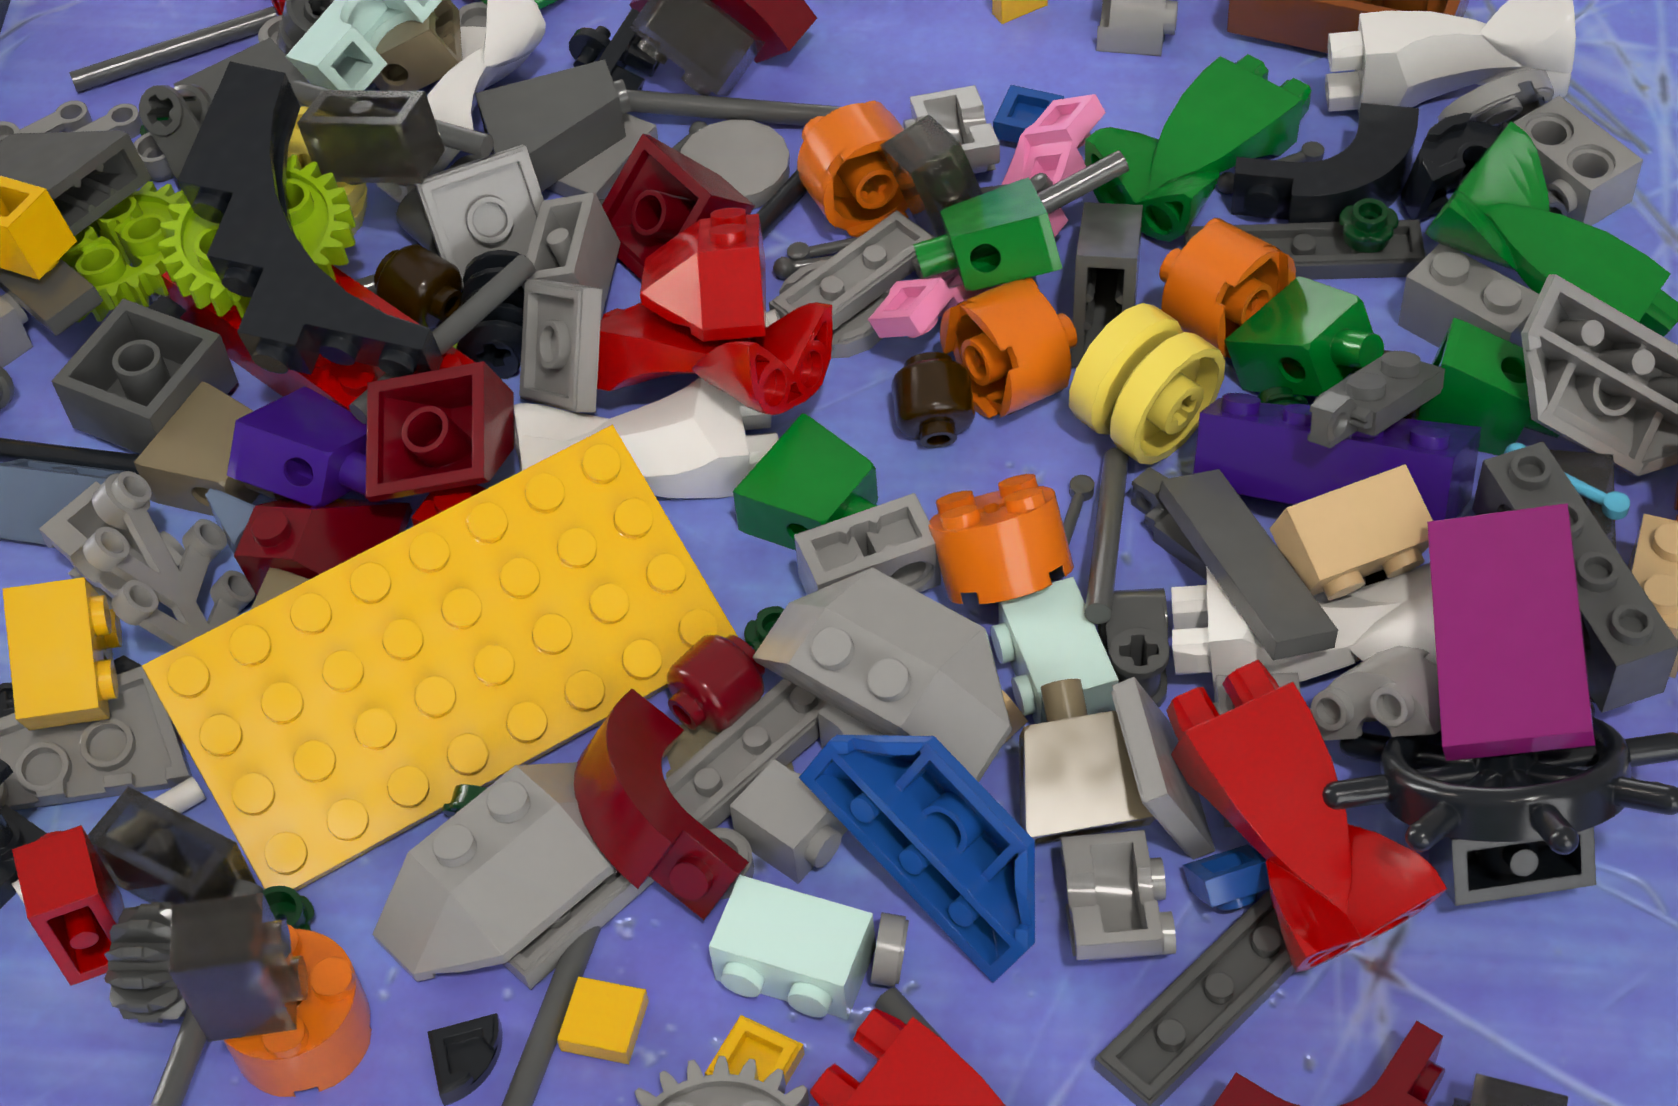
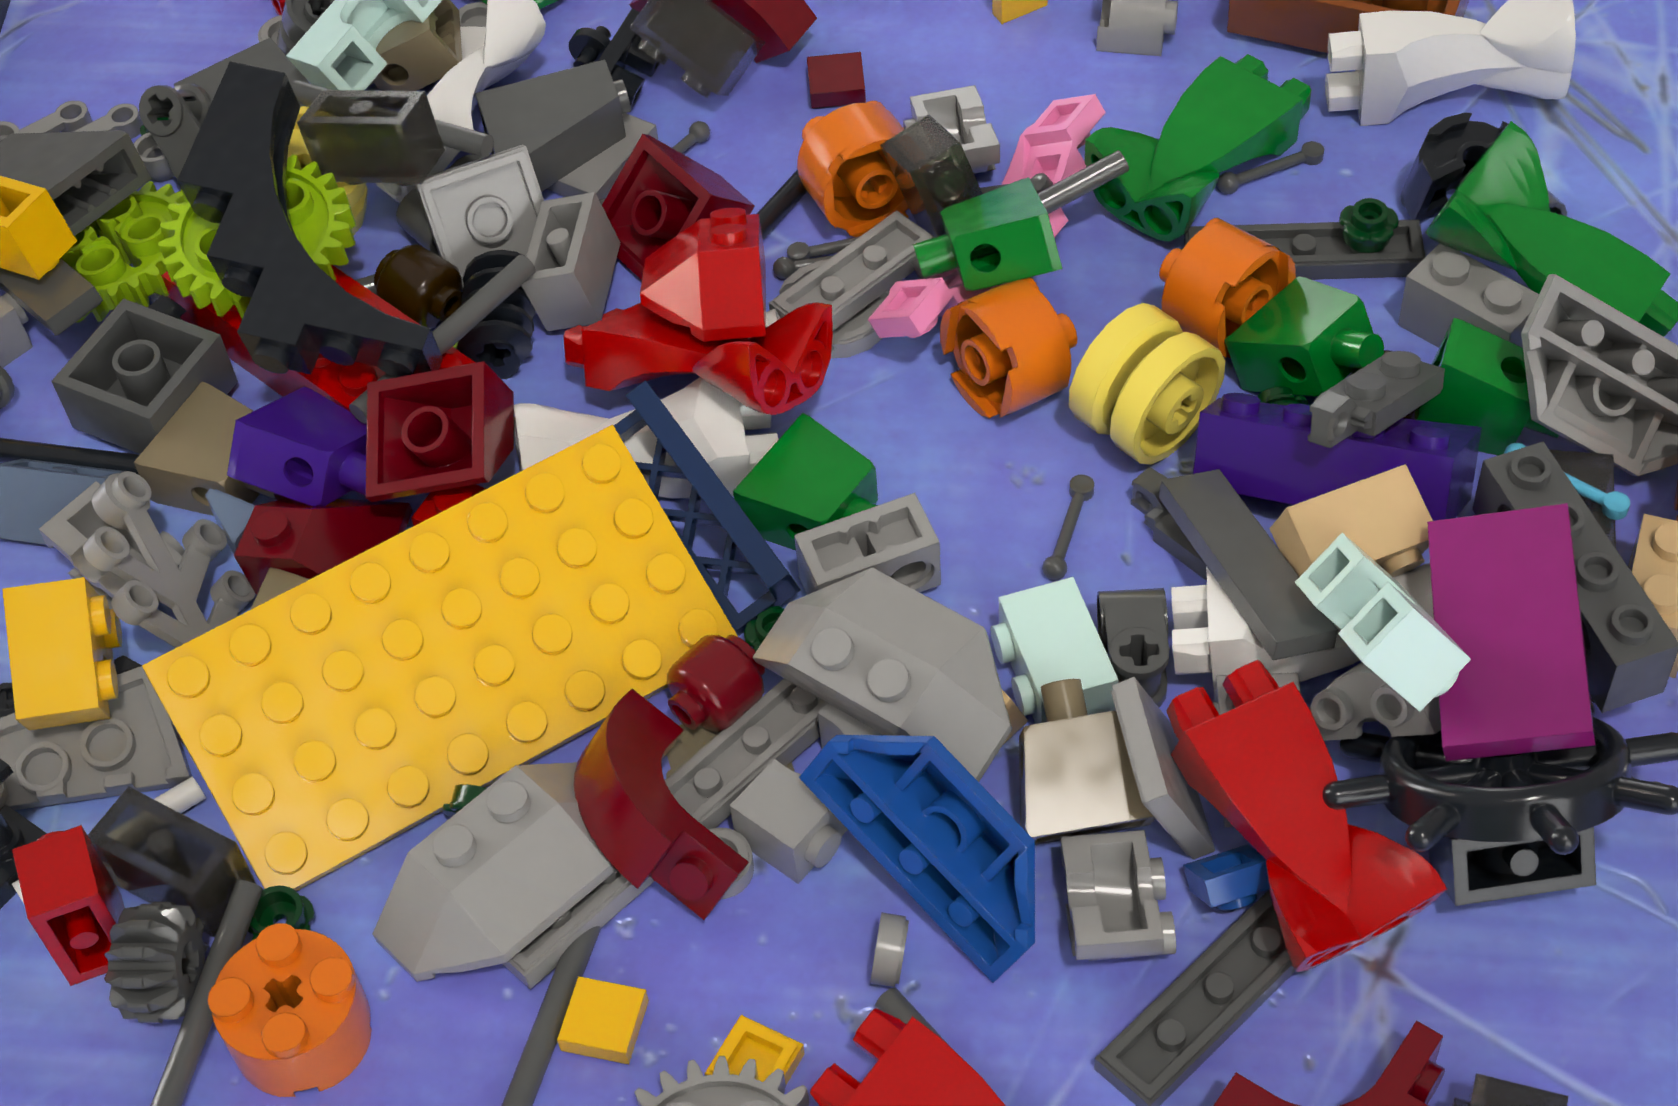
(170, 50): dark grey bar -> none
(236, 967): clear smoke brick -> none
(465, 1055): black tile -> none
(560, 344): light grey tile -> none
(725, 107): dark grey bar -> none
(725, 510): none -> dark blue fence
(744, 154): light grey tile -> none
(792, 948): light aqua brick -> none
(836, 80): none -> dark red tile
(933, 399): dark brown head -> none
(1000, 541): orange brick -> none
(1020, 110): blue plate -> none
(1104, 269): dark grey slope -> none
(1106, 537): dark grey bar -> none
(1318, 191): black arch -> none
(1383, 623): none -> light aqua arch
(1503, 98): light grey tile -> none
(1581, 161): light grey brick -> none

